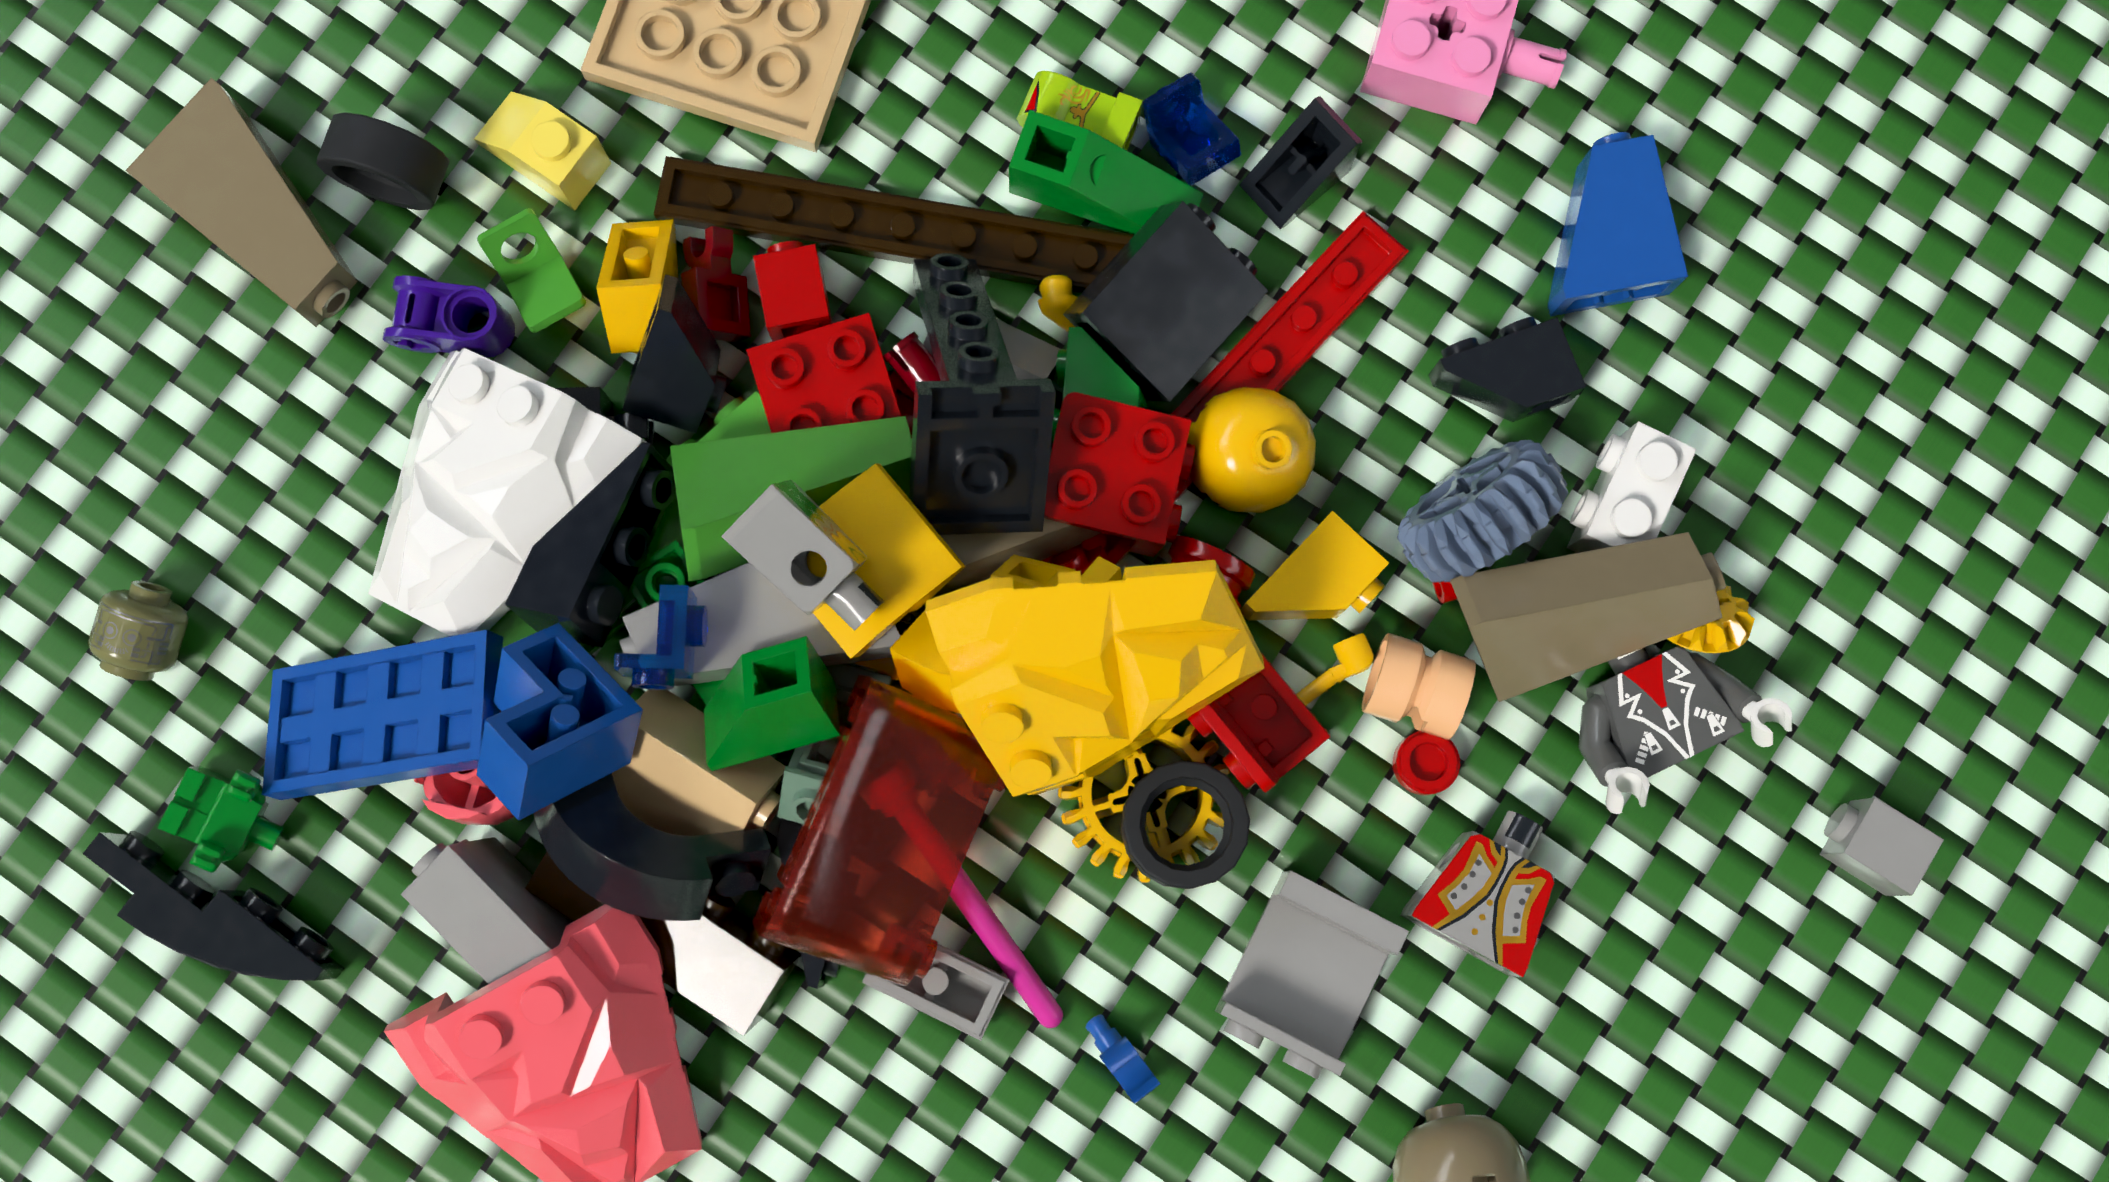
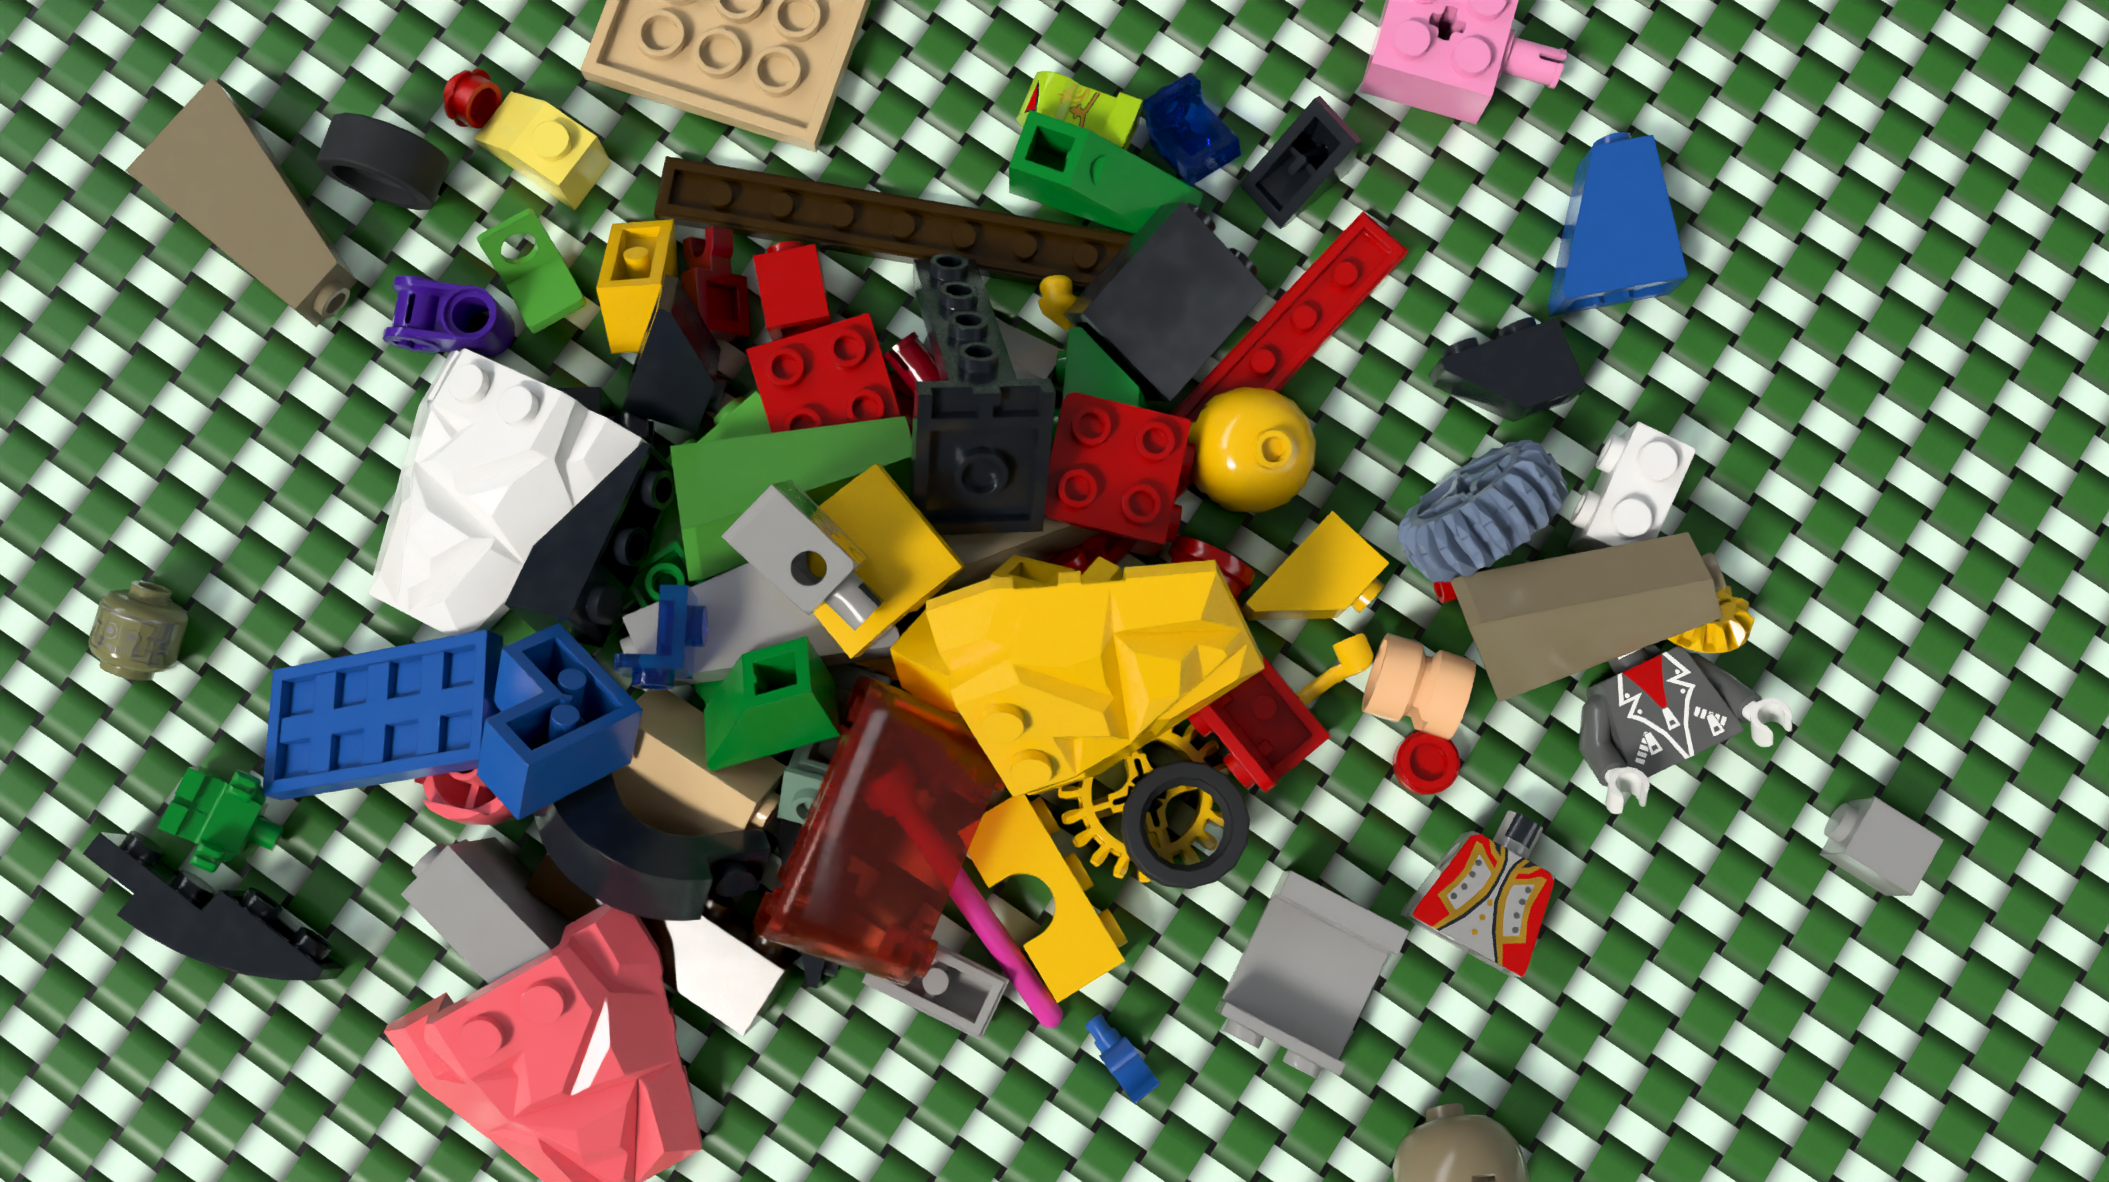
(471, 98): none -> red plate
(1078, 940): none -> yellow arch

